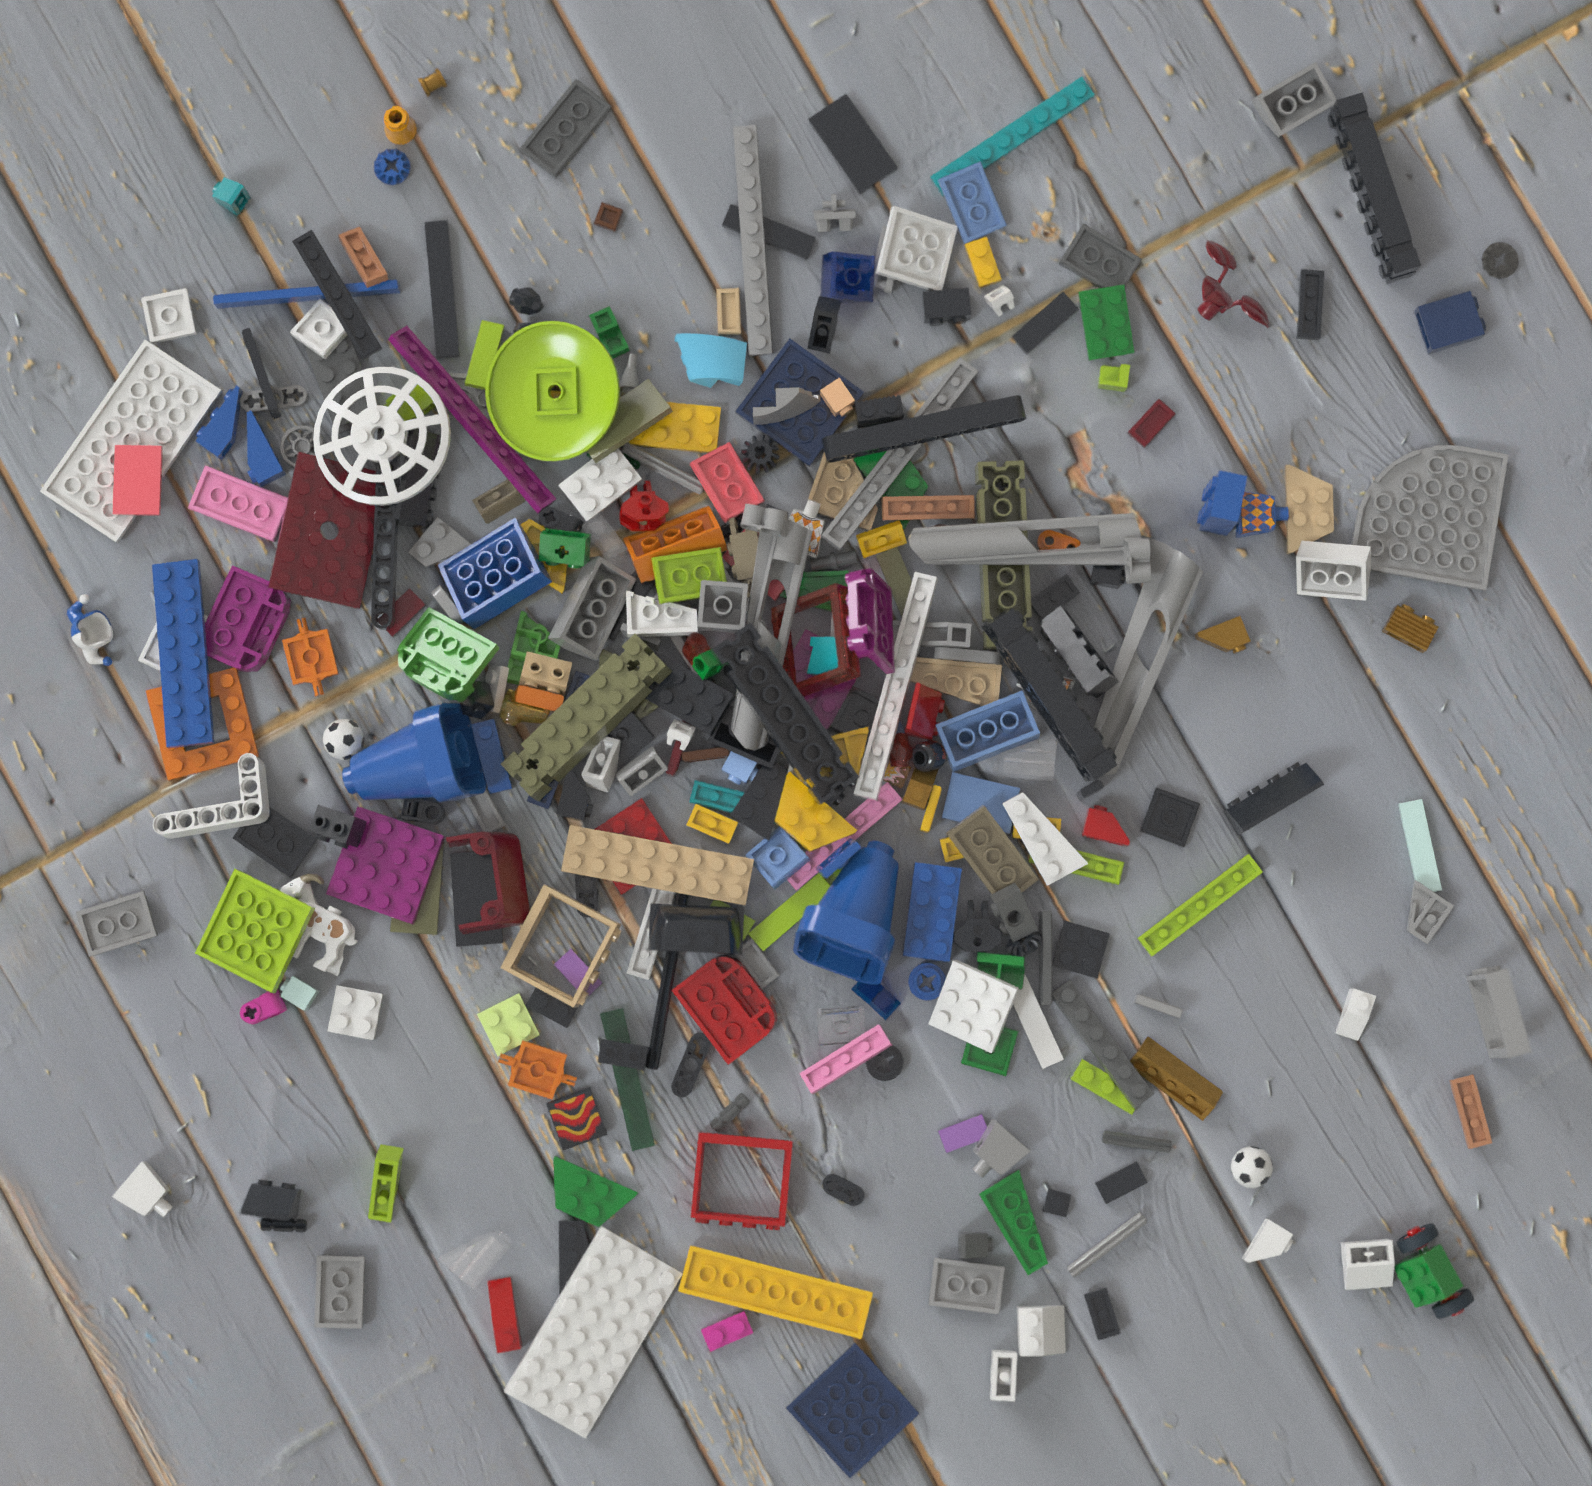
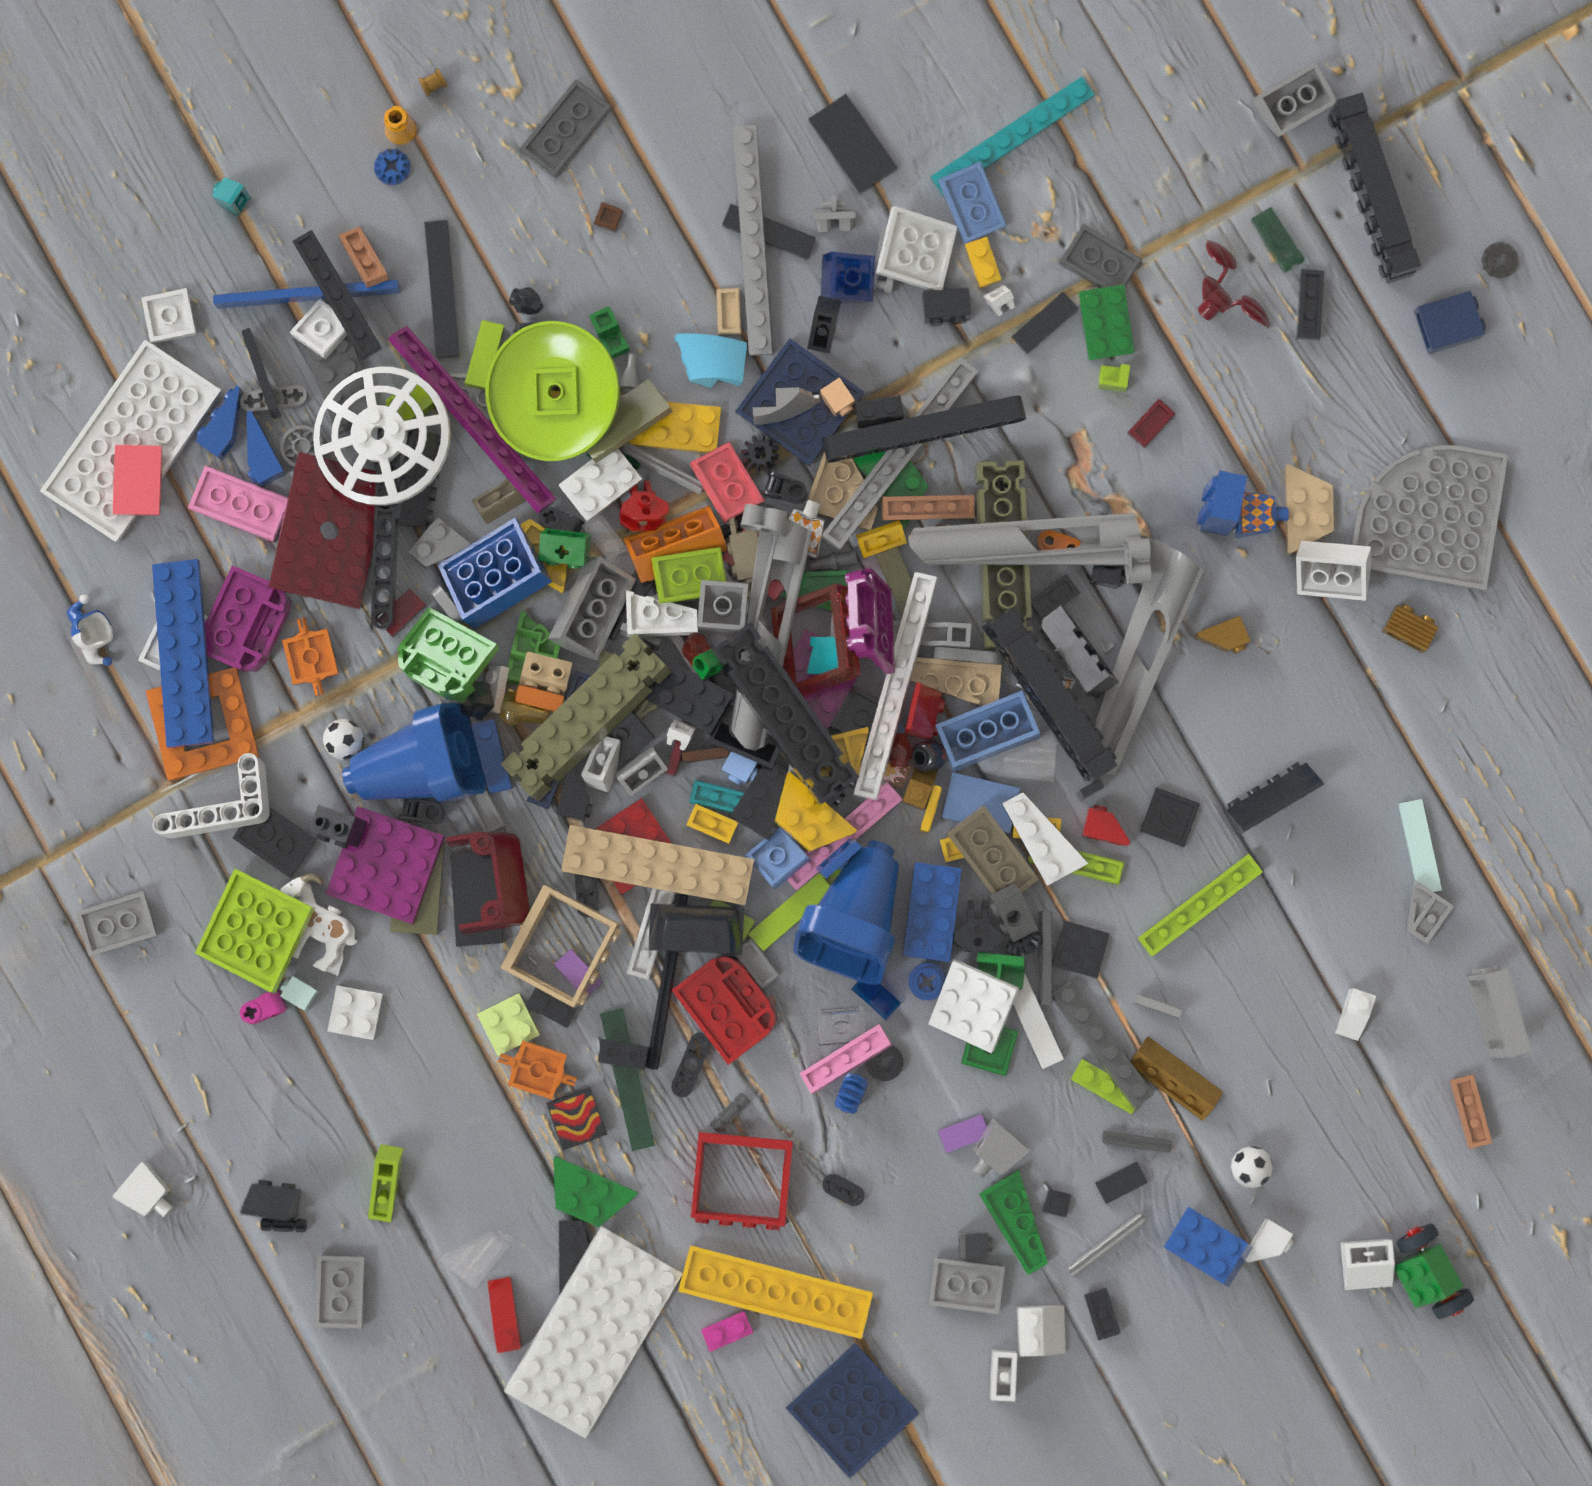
(783, 488): none -> black piece
(851, 1093): none -> blue gear
(1208, 1247): none -> blue brick
(1277, 239): none -> clear green plate

